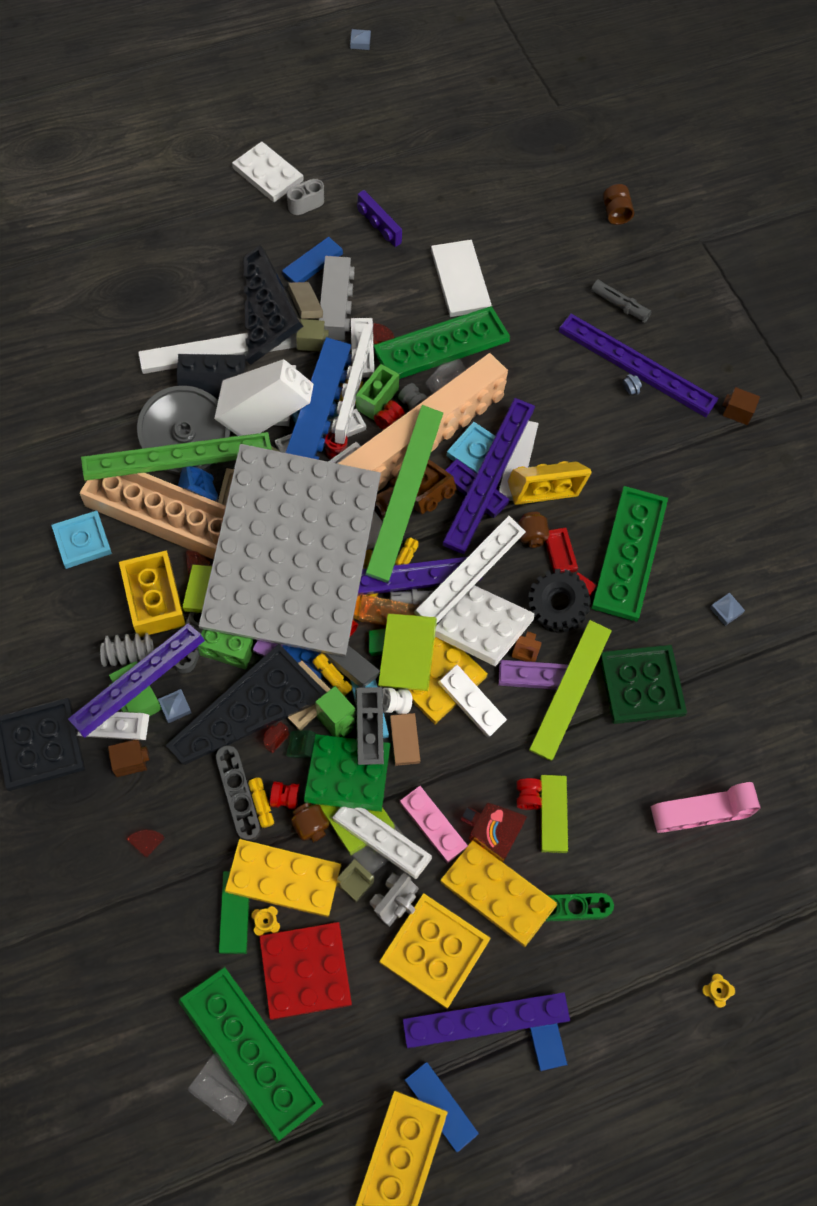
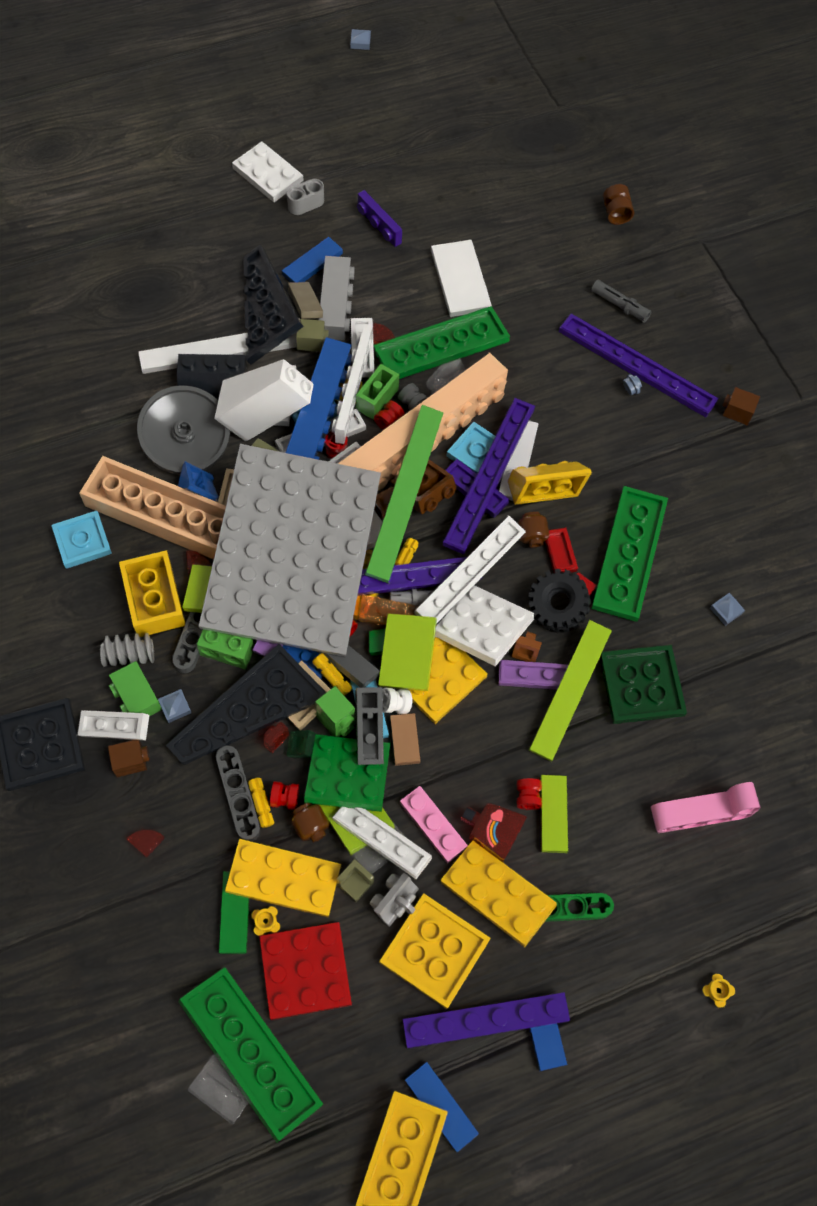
(136, 680): dark purple plate -> none
(169, 456): bright green tile -> none
(472, 701): white plate -> none

